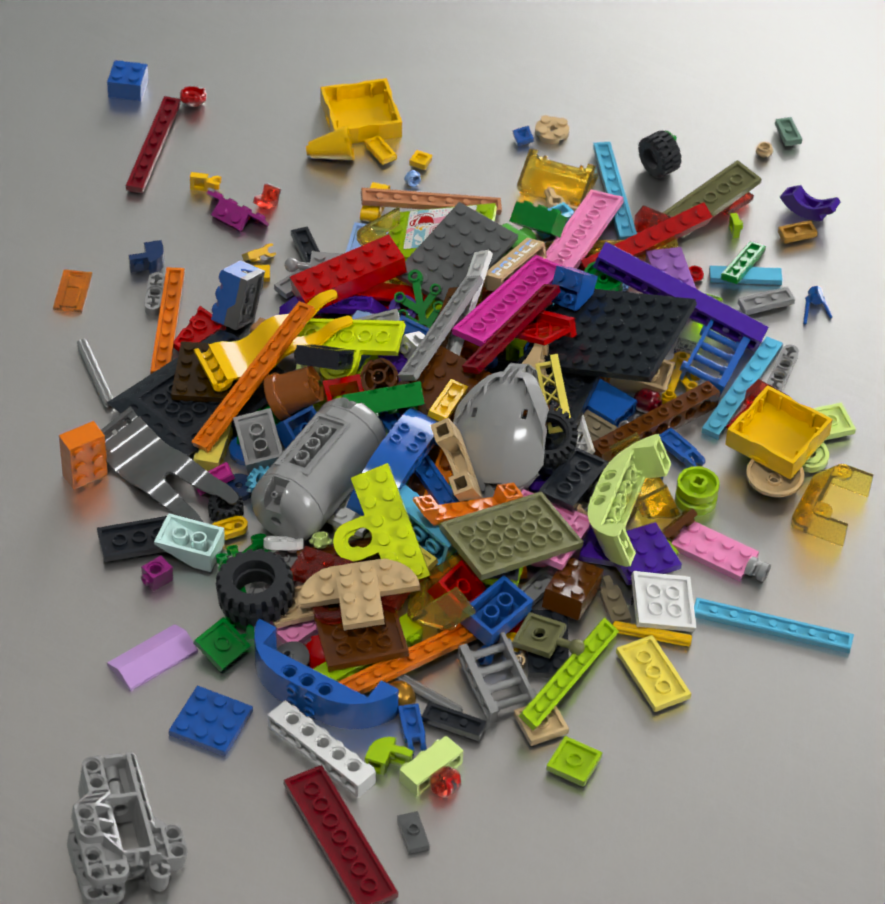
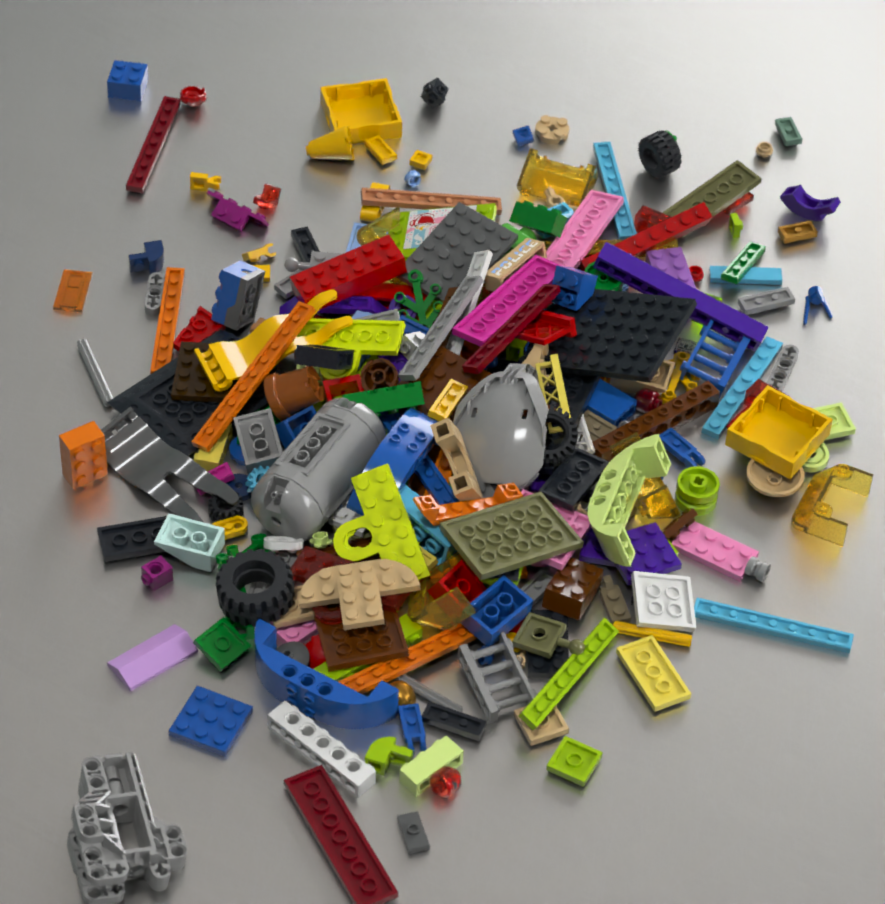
(434, 92): none -> black brick

